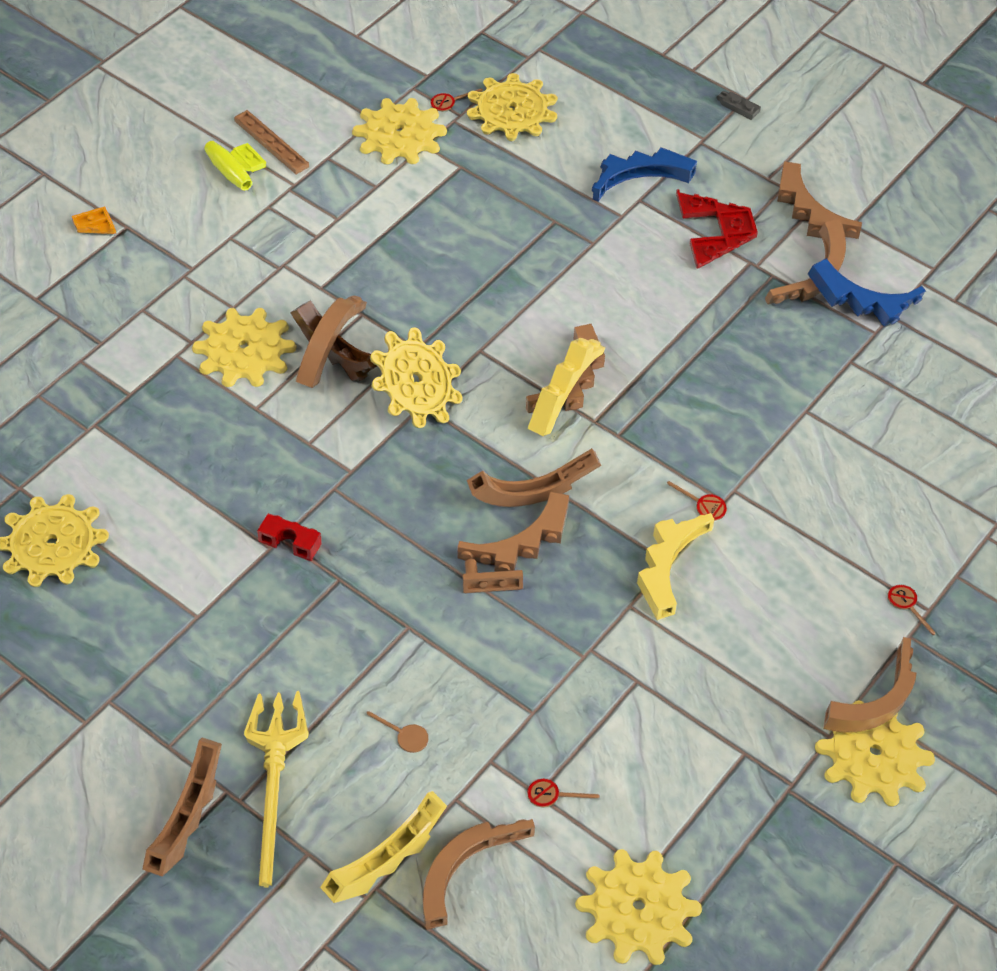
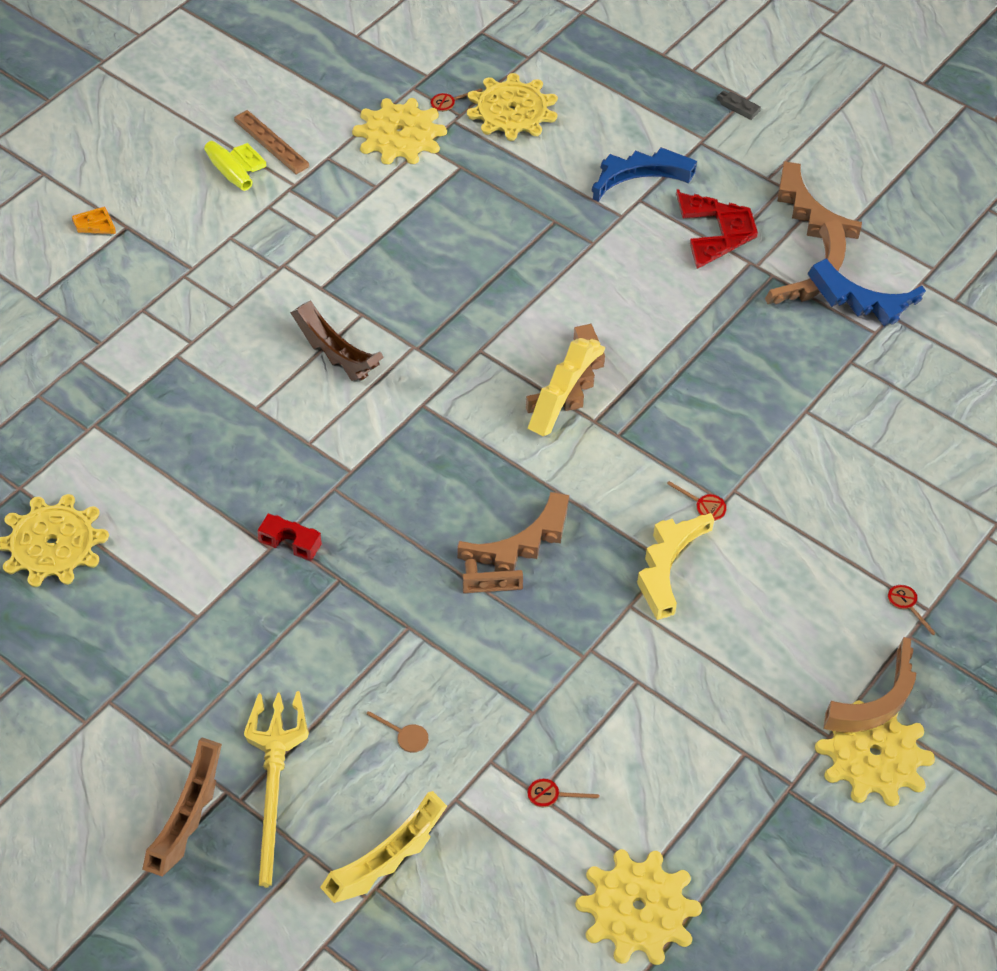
(251, 362): light yellow plate -> none
(324, 338): medium nougat arch -> none
(434, 376): light yellow plate -> none
(455, 854): medium nougat arch -> none
(534, 490): medium nougat arch -> none

